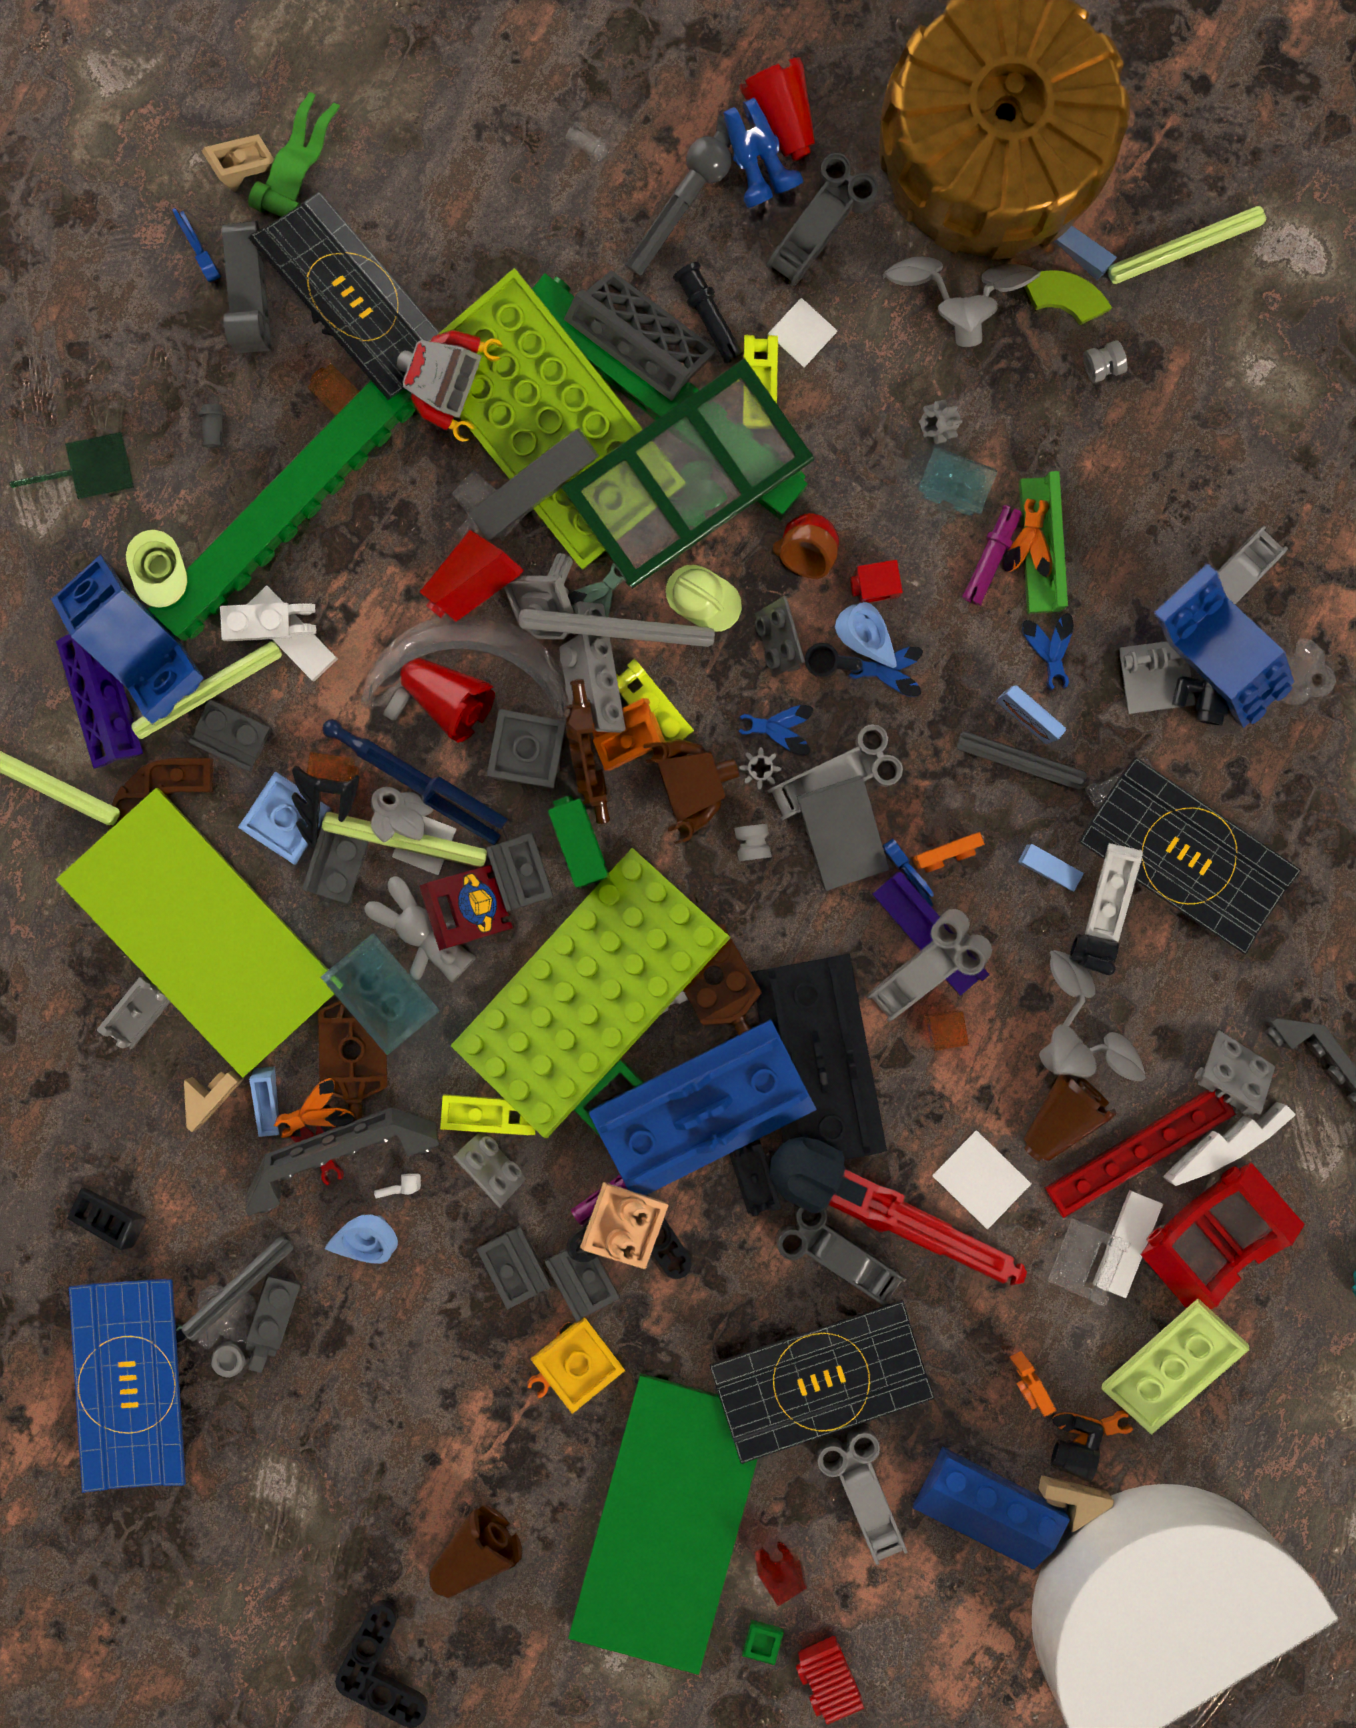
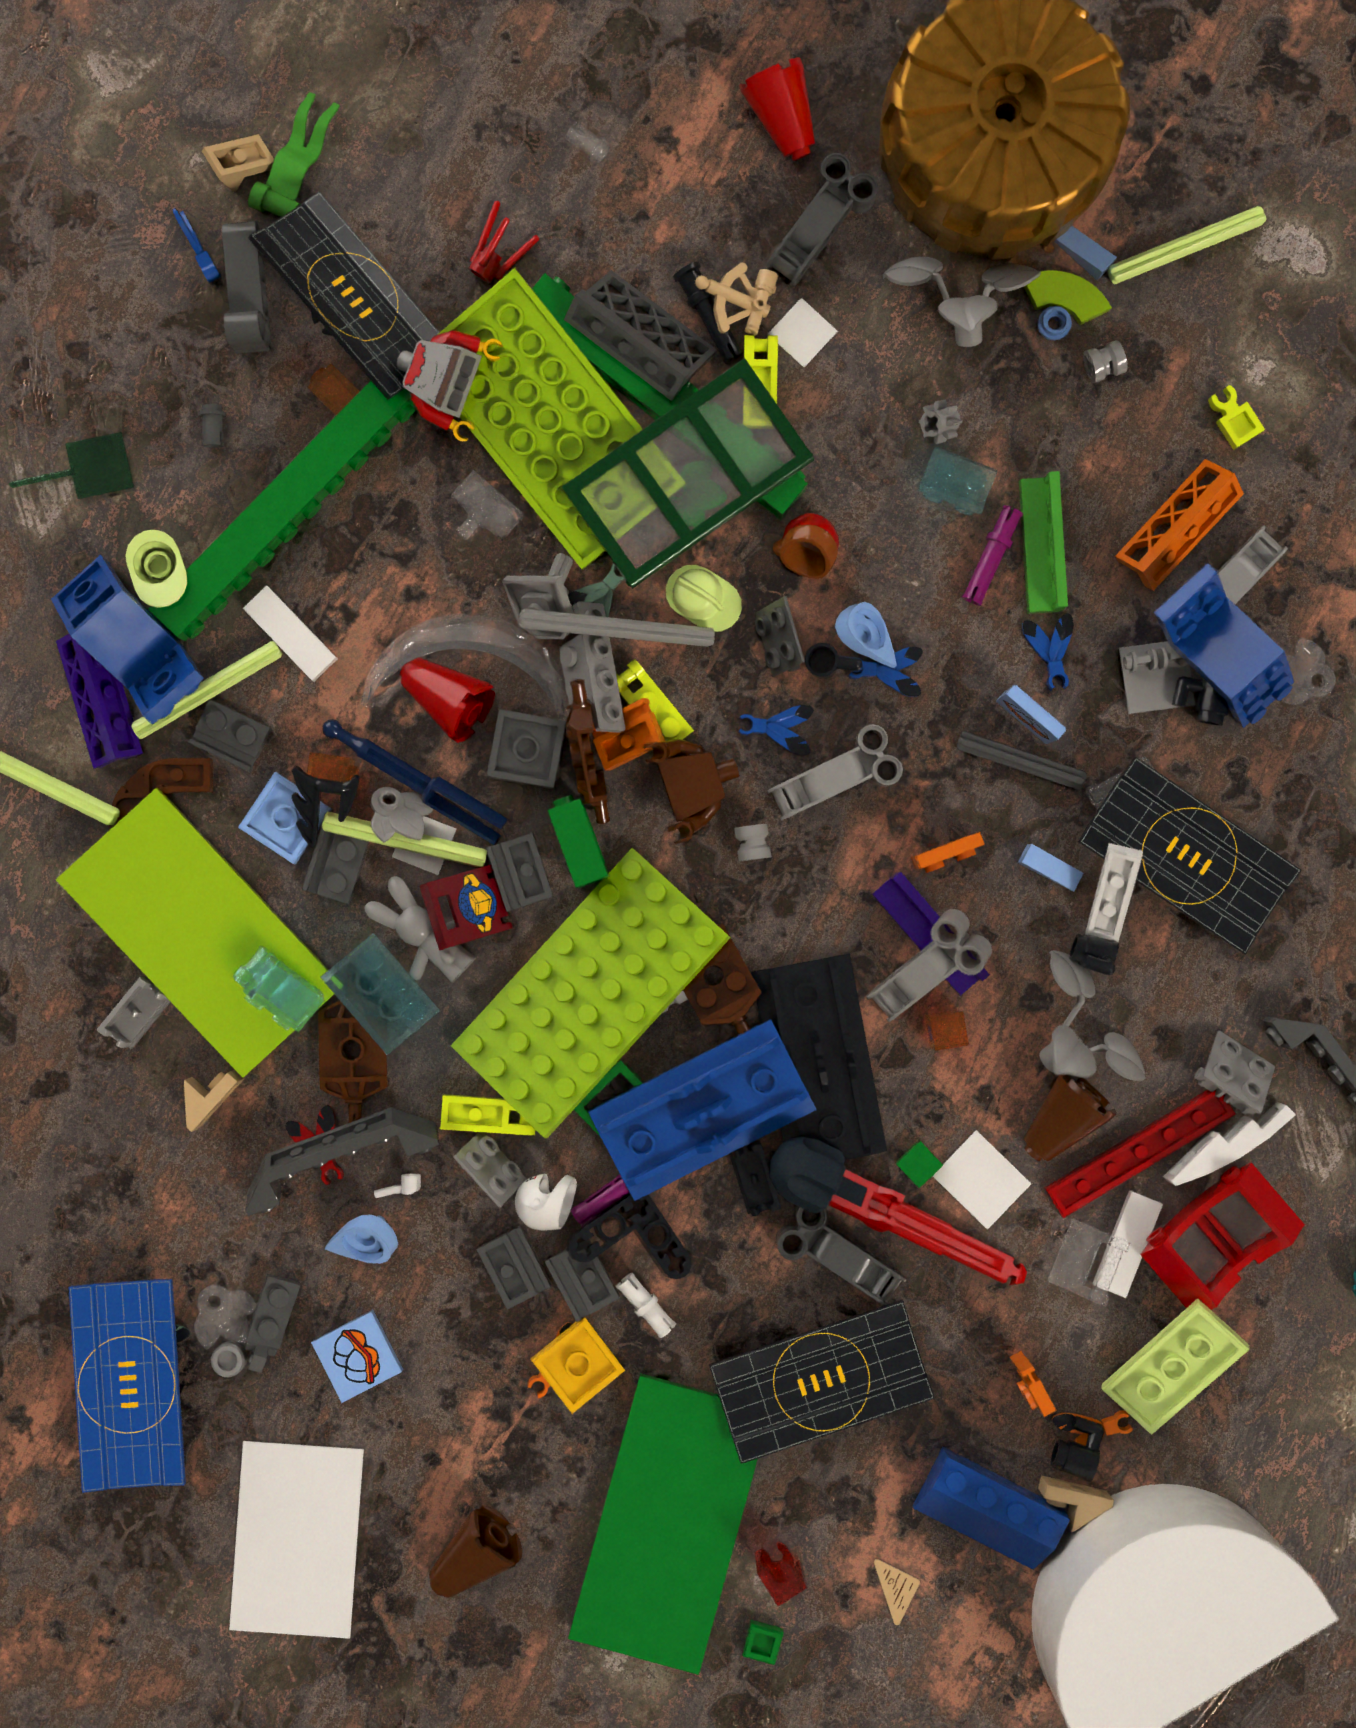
(125, 1229): black slope -> none
(237, 1288): dark grey axle -> none
(263, 621): white hinge -> none
(265, 1100): light blue piece -> none
(278, 990): none -> clear light blue hinge
(296, 1539): none -> white piece
(313, 1112): orange piece -> none
(357, 1356): none -> light blue tile
(370, 1678): black beam -> none
(397, 704): light grey tile -> none
(469, 577): red slope -> none
(484, 260): none -> red plant
(534, 484): dark grey slope -> none
(542, 1208): none -> white helmet
(624, 1225): light nougat plate -> none
(646, 1305): none -> white pin
(707, 163): dark grey piece -> none
(754, 302): none -> tan piece
(756, 142): blue piece -> none
(767, 762): light grey gear -> none
(830, 1679): red brick -> none
(843, 832): dark grey tile -> none
(863, 1490): light grey piece -> none
(876, 582): red brick -> none
(897, 1588): none -> tan sticker
(902, 862): blue piece -> none
(919, 1164): none -> green tile
(1031, 540): orange piece -> none
(1058, 314): none -> medium blue plate
(1187, 525): none -> orange fence
(1238, 422): none -> neon yellow plate

